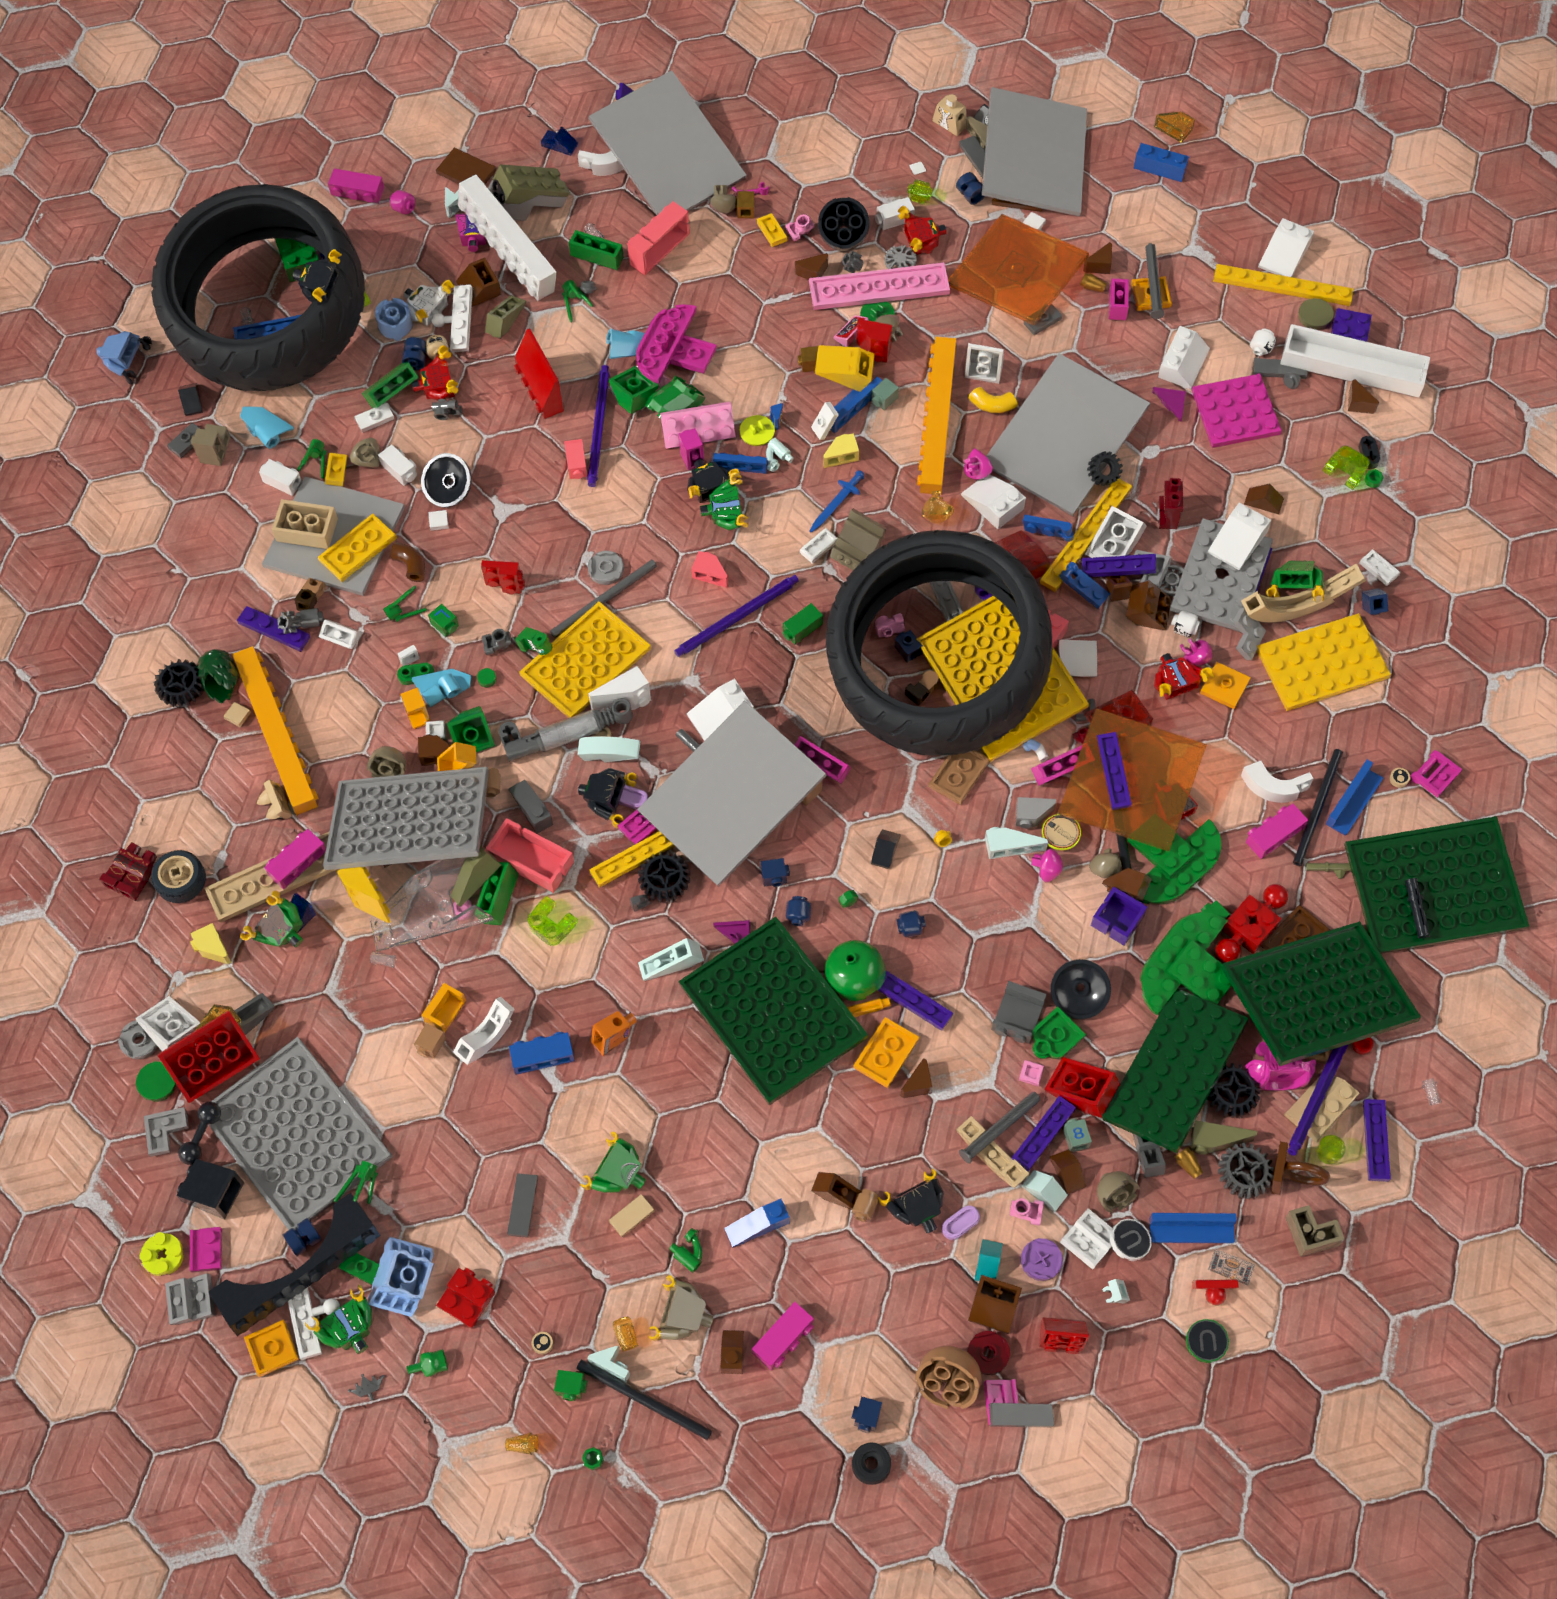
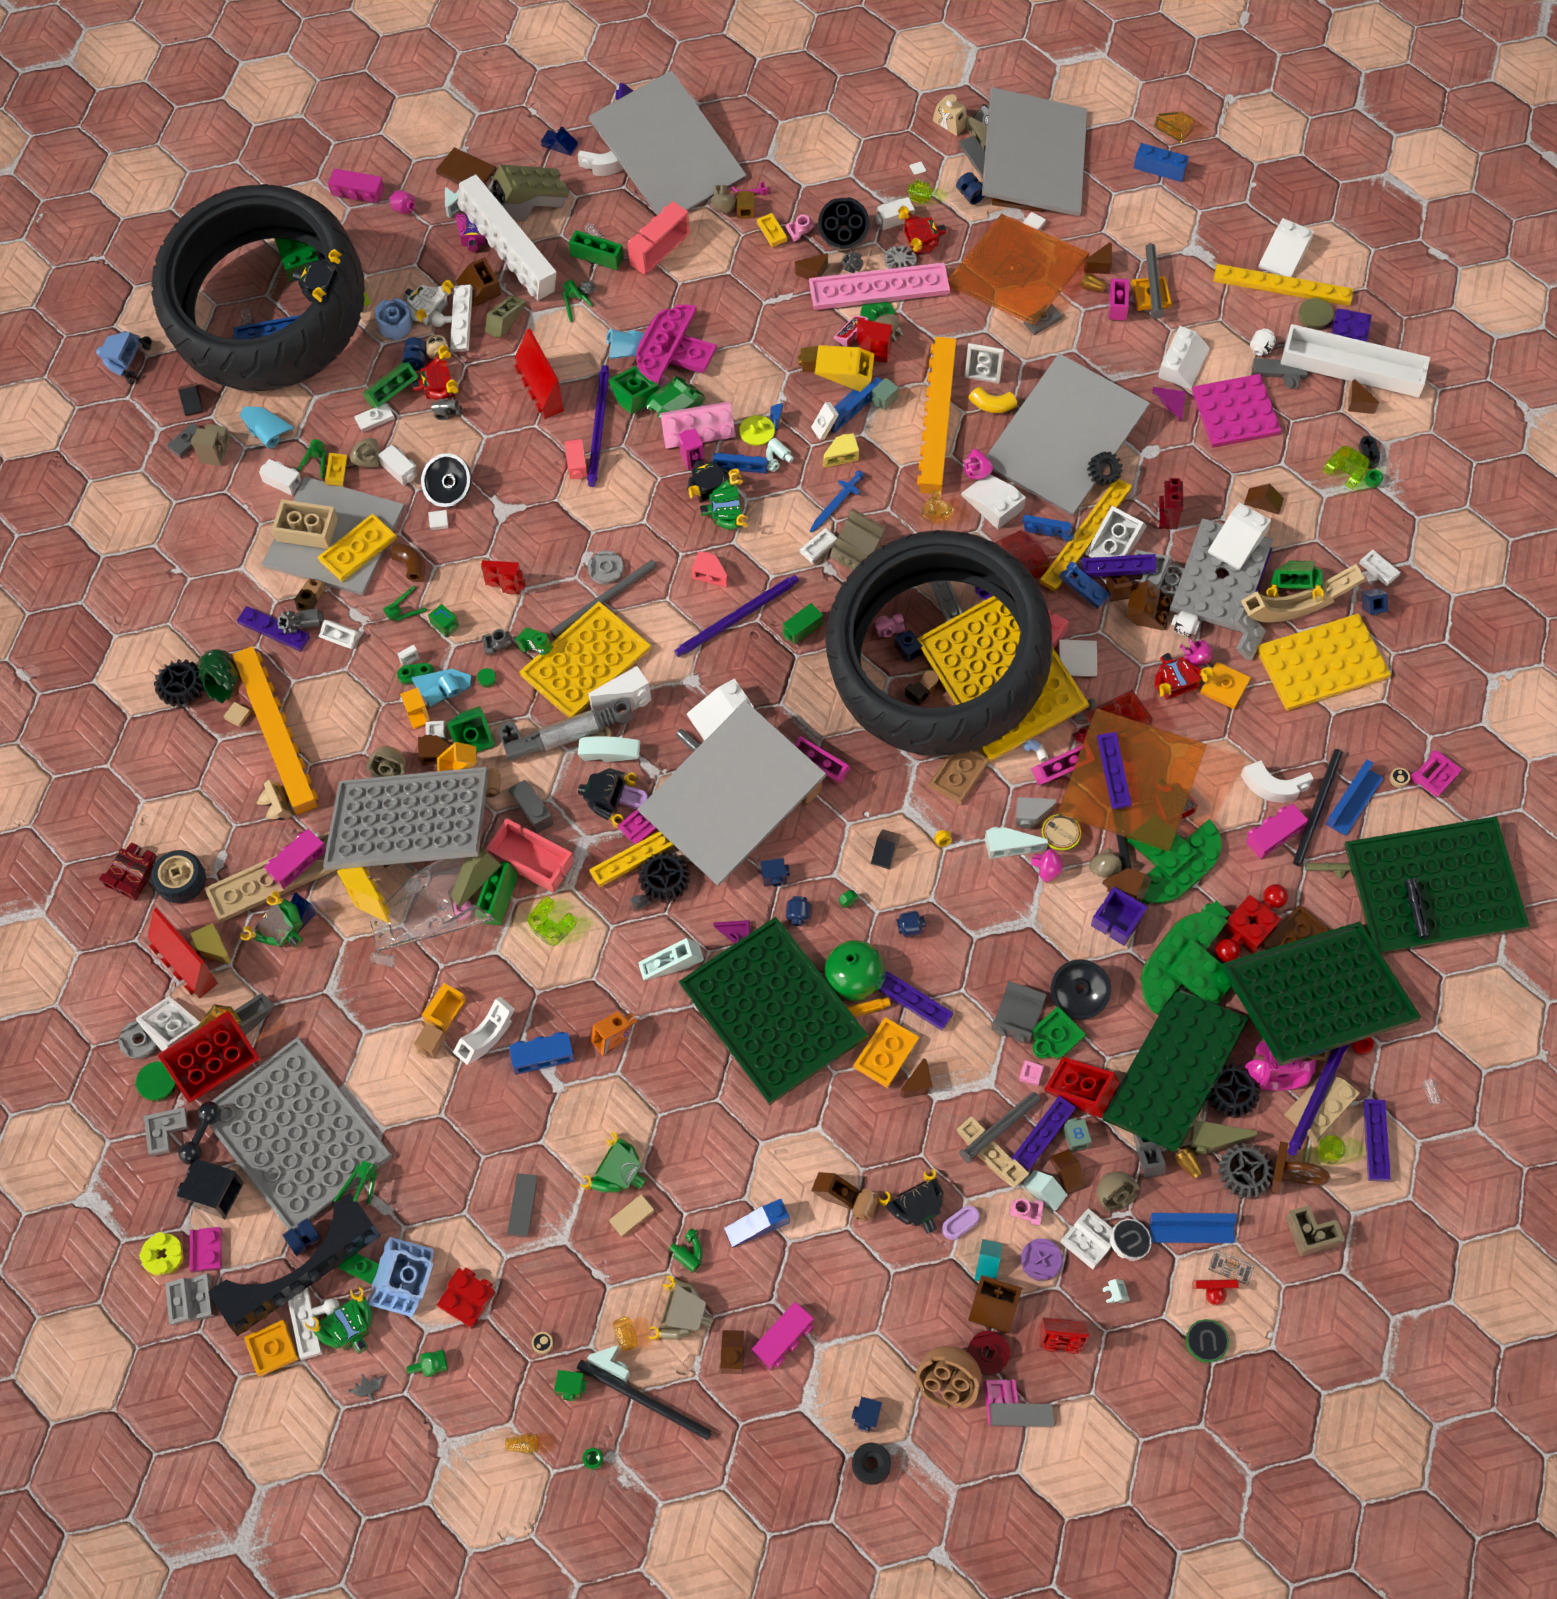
(179, 956): none -> slope

